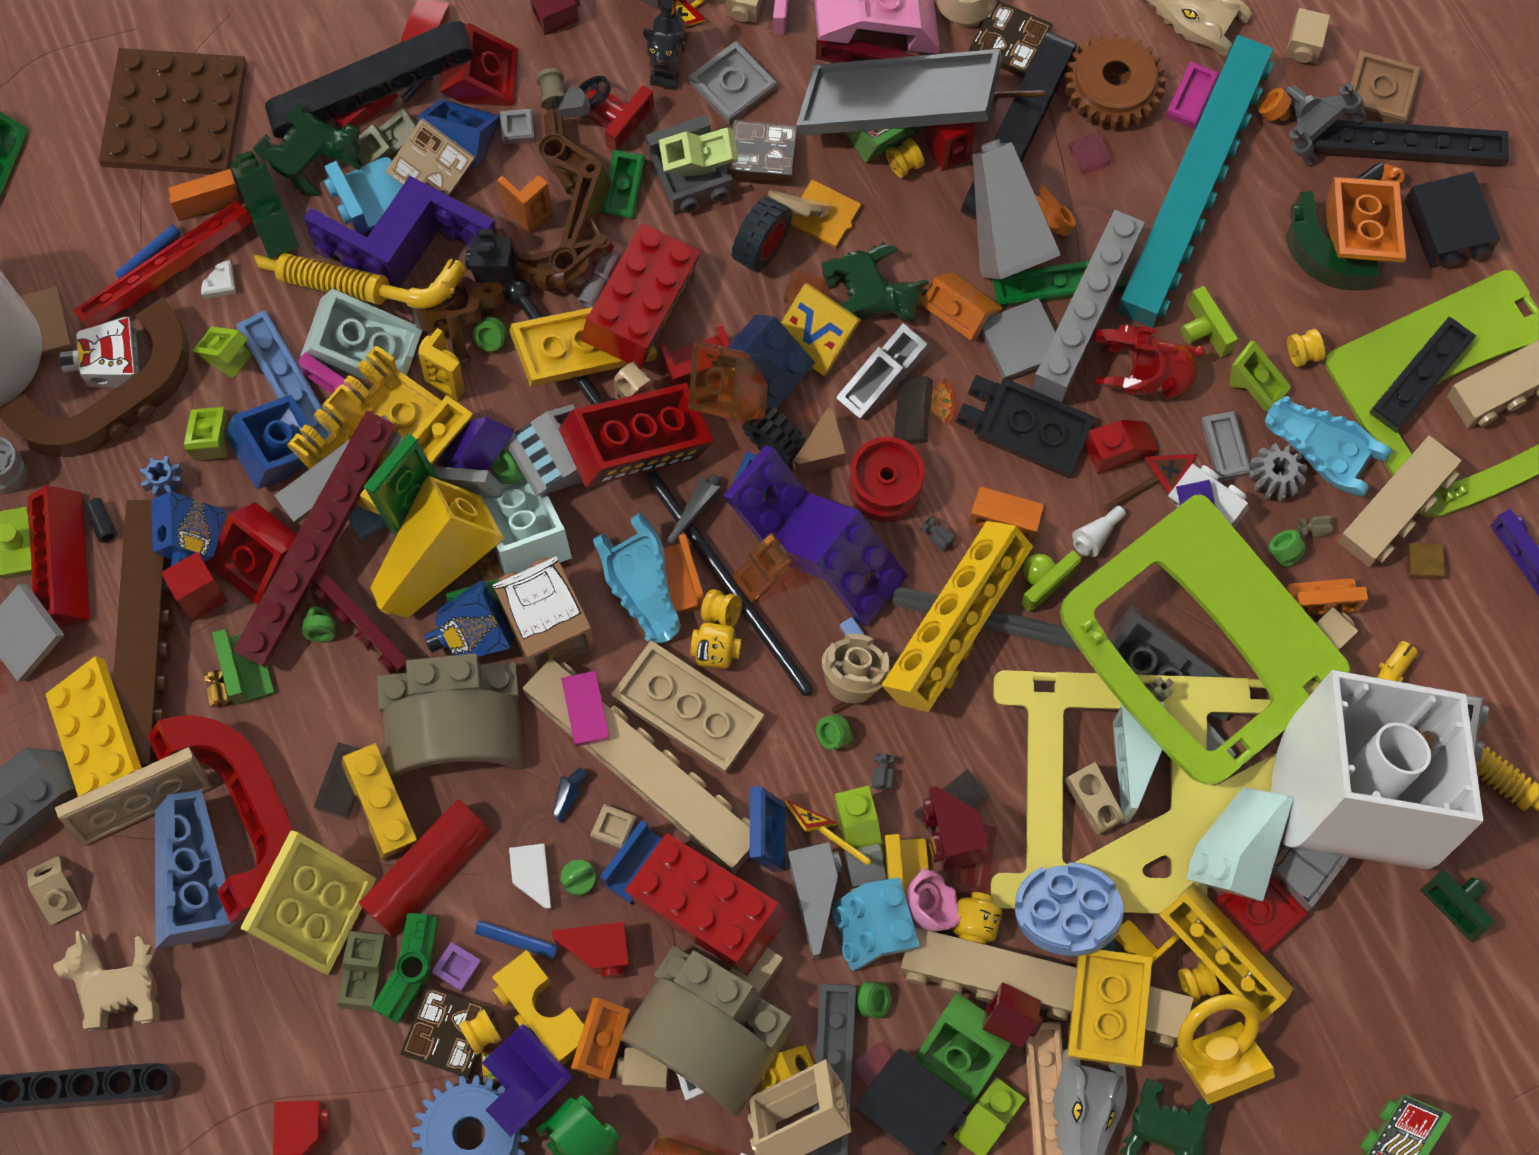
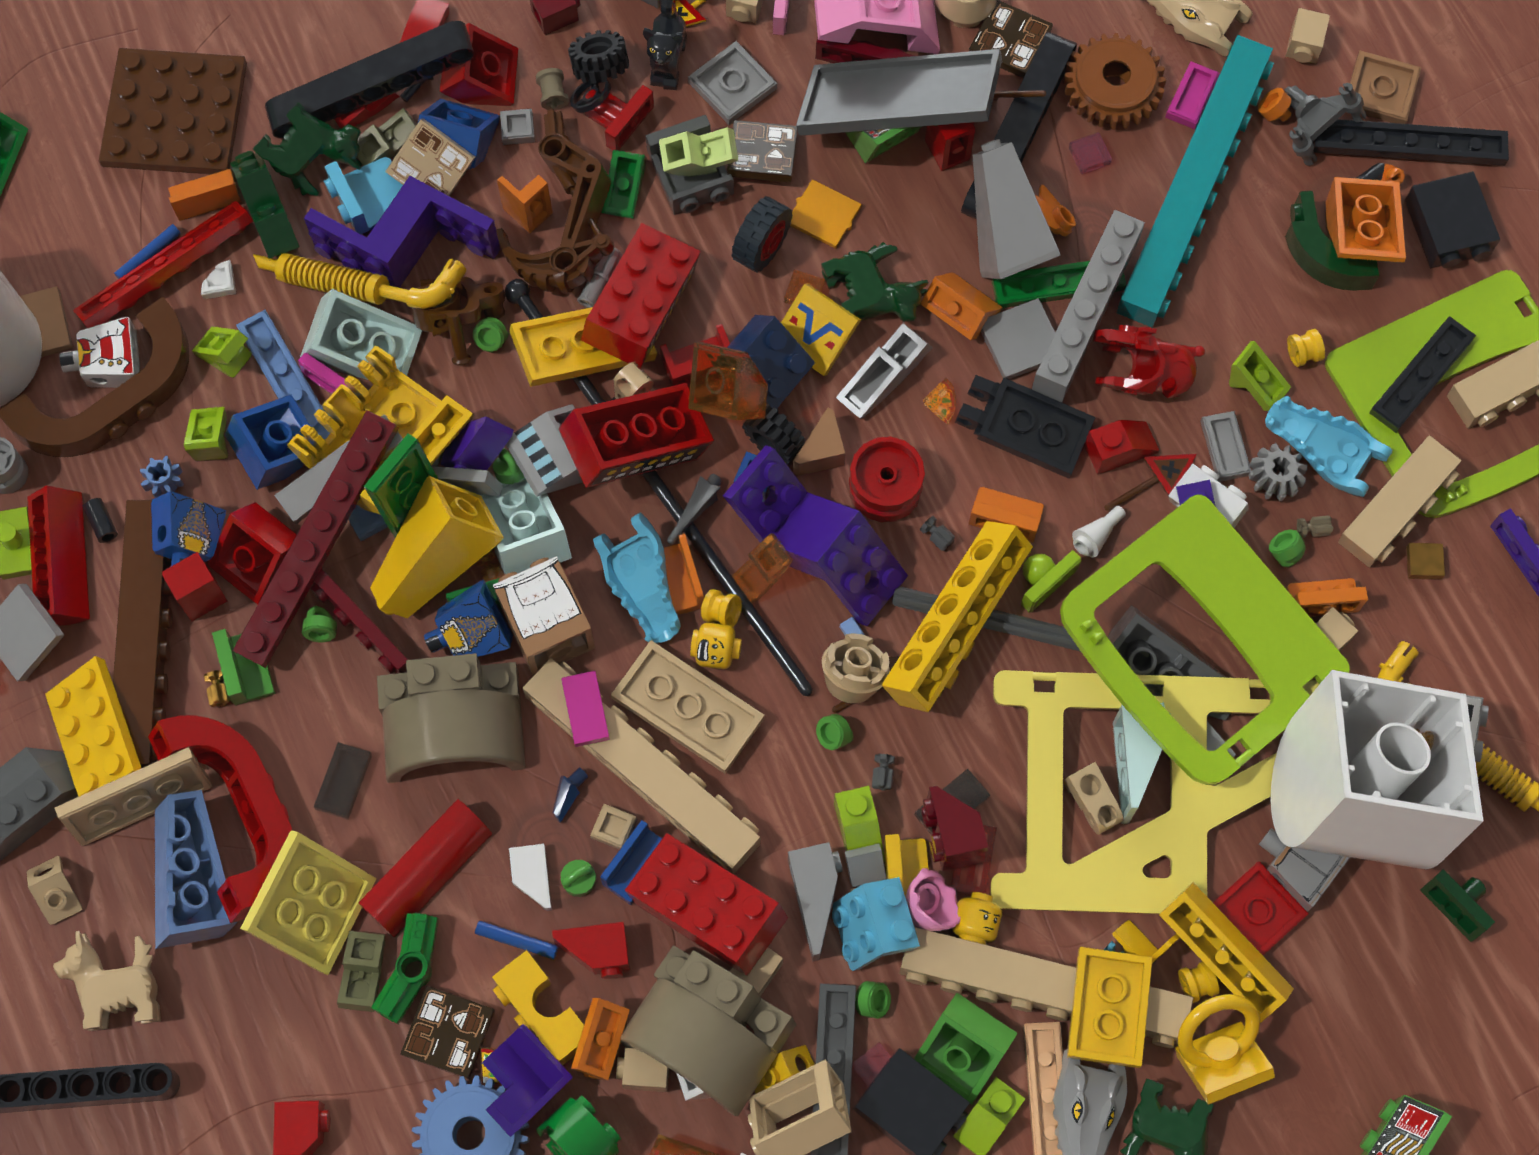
(379, 801): yellow arch -> none
(441, 366): yellow bracket -> none
(456, 967): medium lavender tile -> none
(480, 1032): yellow wheel -> none
(492, 258): black brick -> none
(574, 103): dark grey tile -> none
(598, 56): none -> black tyre
(767, 829): blue tile -> none
(801, 205): tan tile -> none
(812, 821): yellow piece -> none
(905, 157): yellow wheel -> none
(913, 410): clear smoke tile -> none
(1012, 1015): dark red brick -> none
(1069, 909): medium blue tile -> none
(1160, 689): dark tan piece -> none
(1208, 323): lime tile -> none
(1242, 844): light aqua slope -> none

